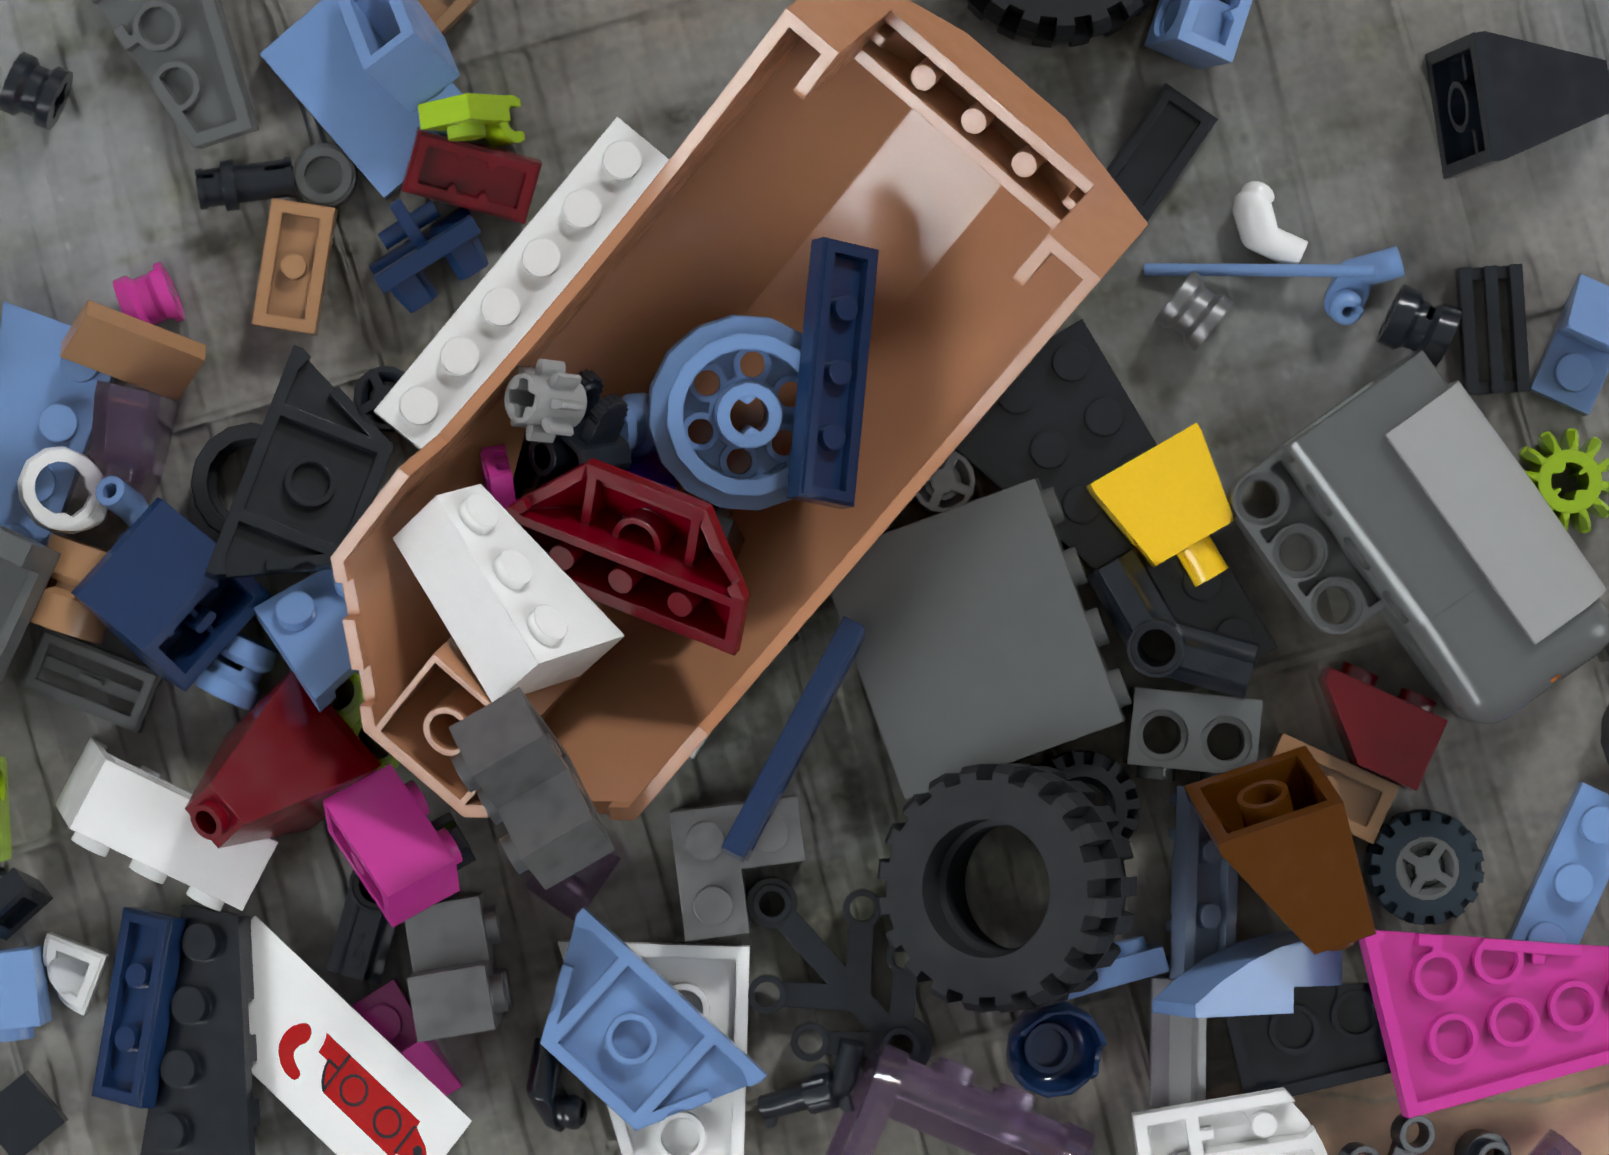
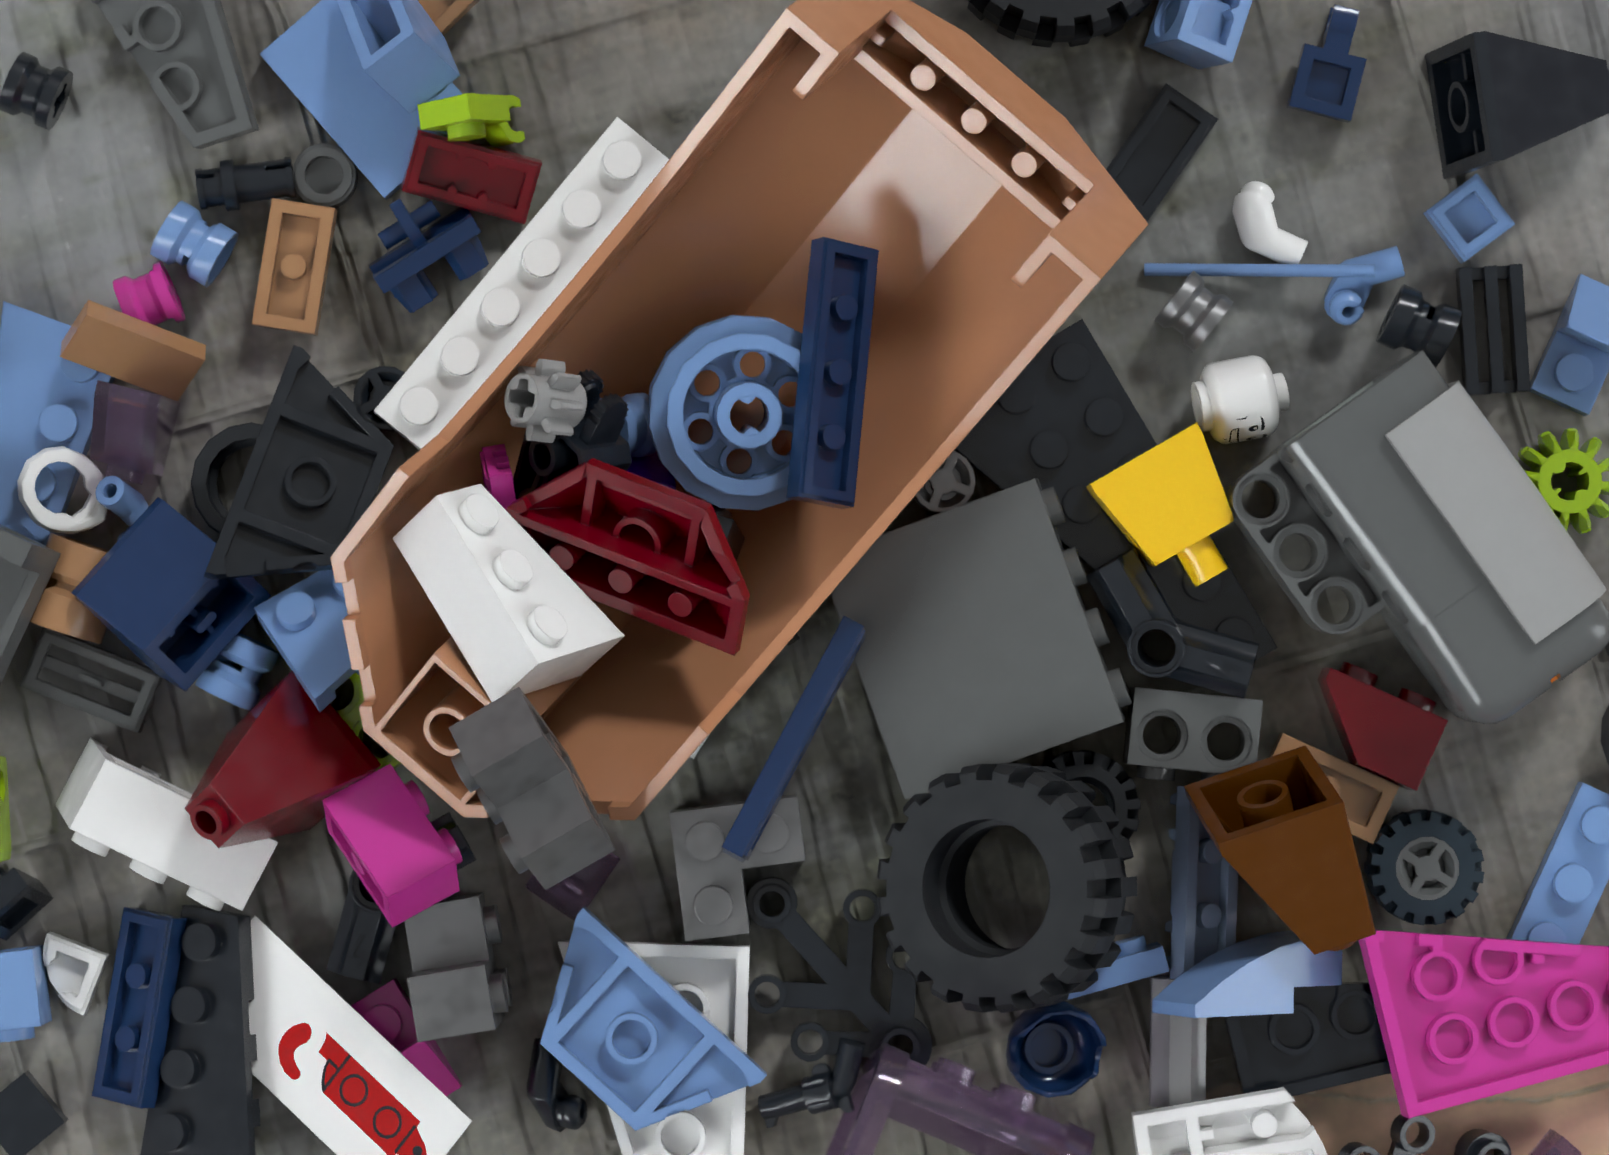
(189, 241): none -> medium blue wheel
(1239, 399): none -> white head
(1327, 75): none -> dark blue plate
(1469, 218): none -> medium blue tile

